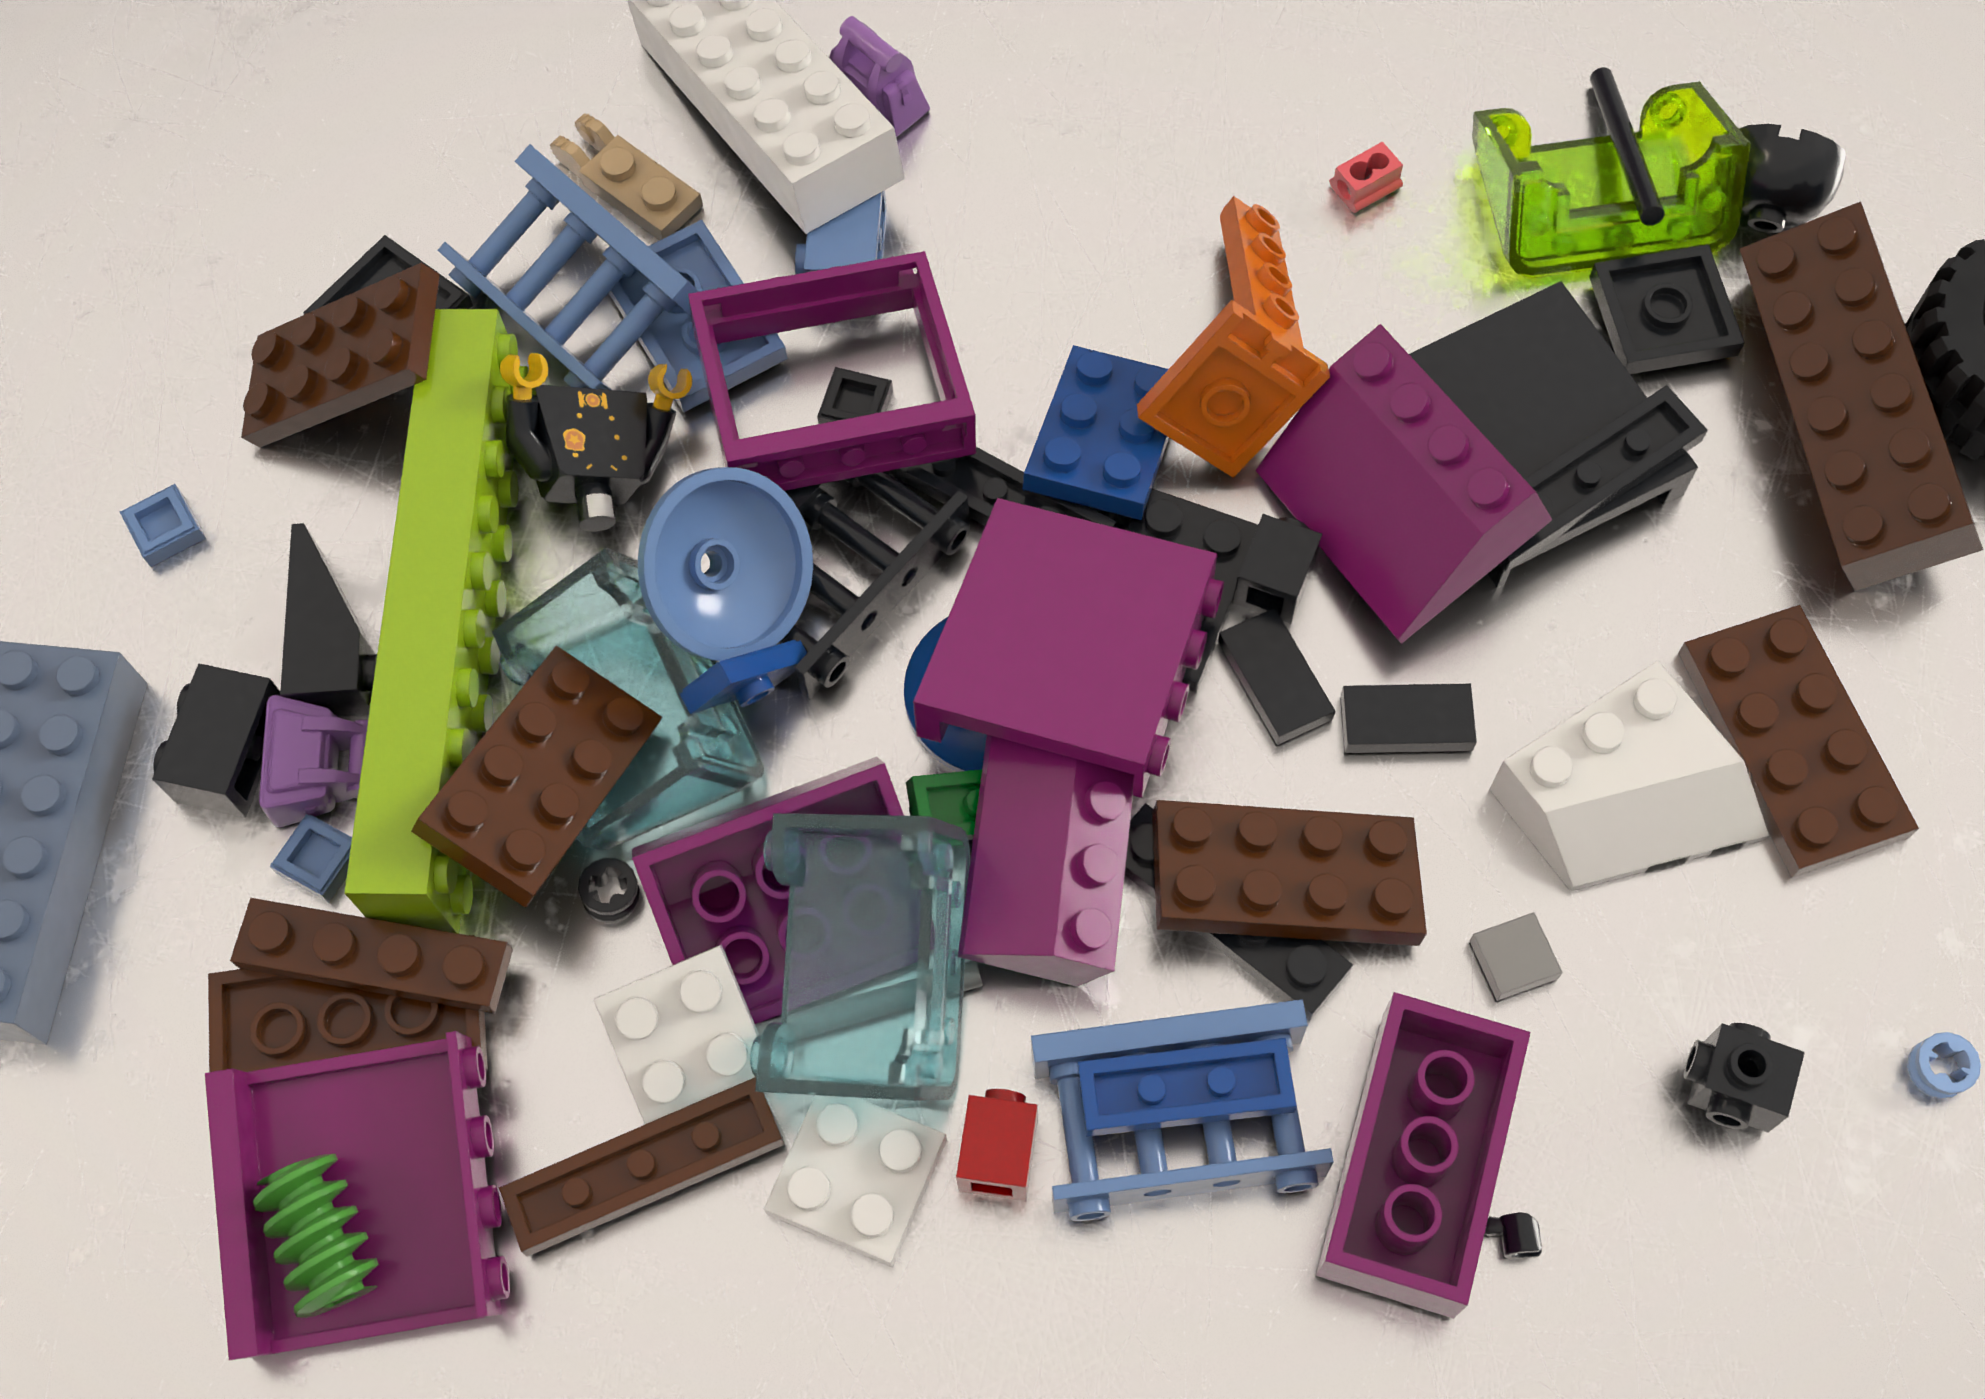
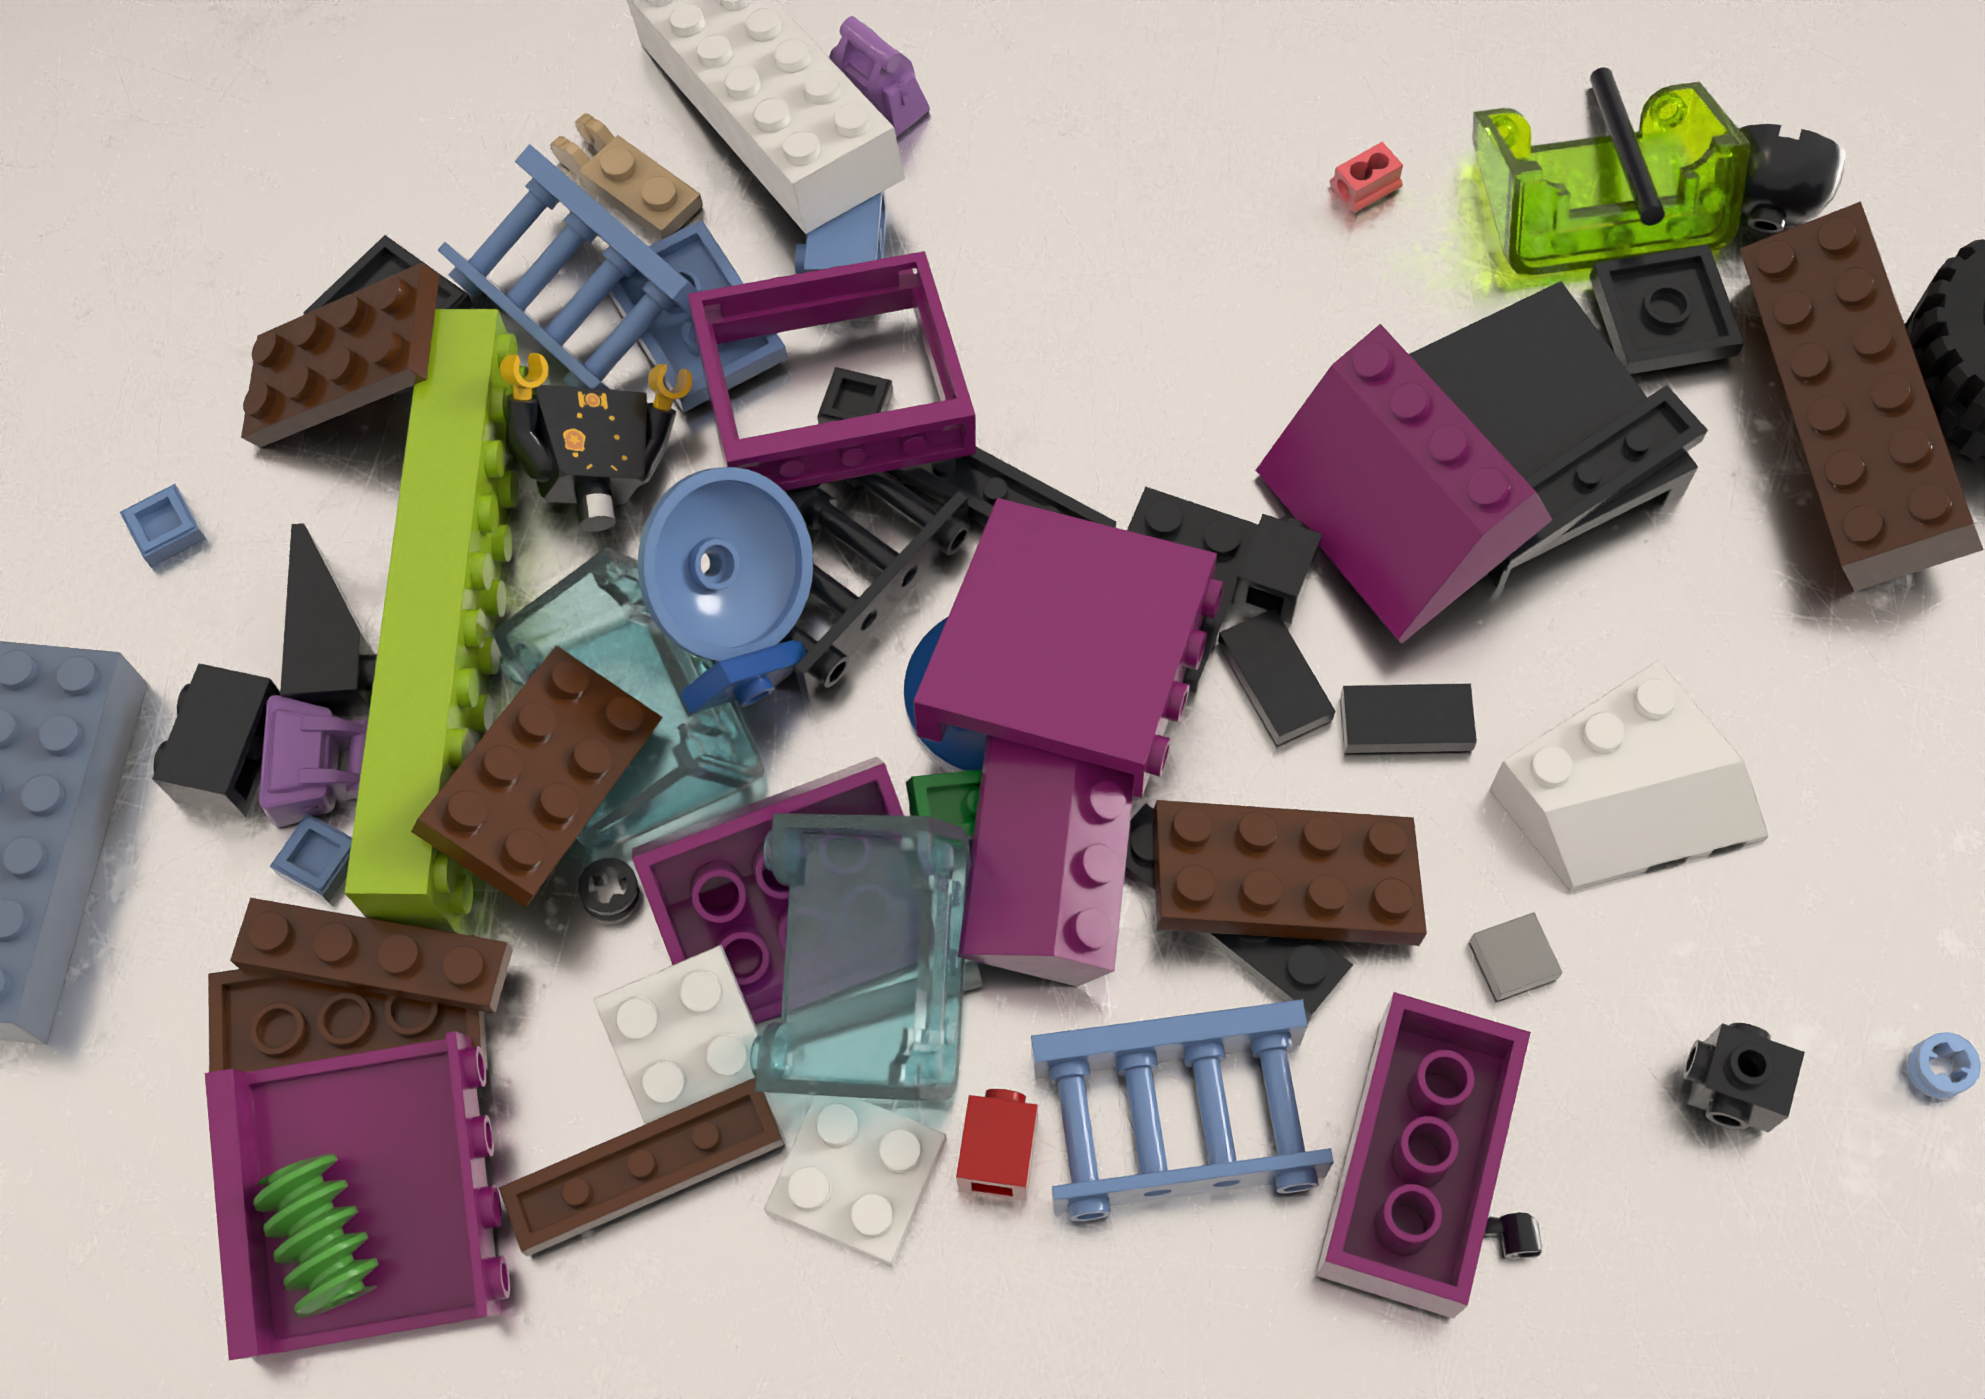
(1092, 439): blue plate -> none
(1186, 1087): blue plate -> none
(1248, 364): orange bracket -> none
(1800, 740): reddish brown plate -> none

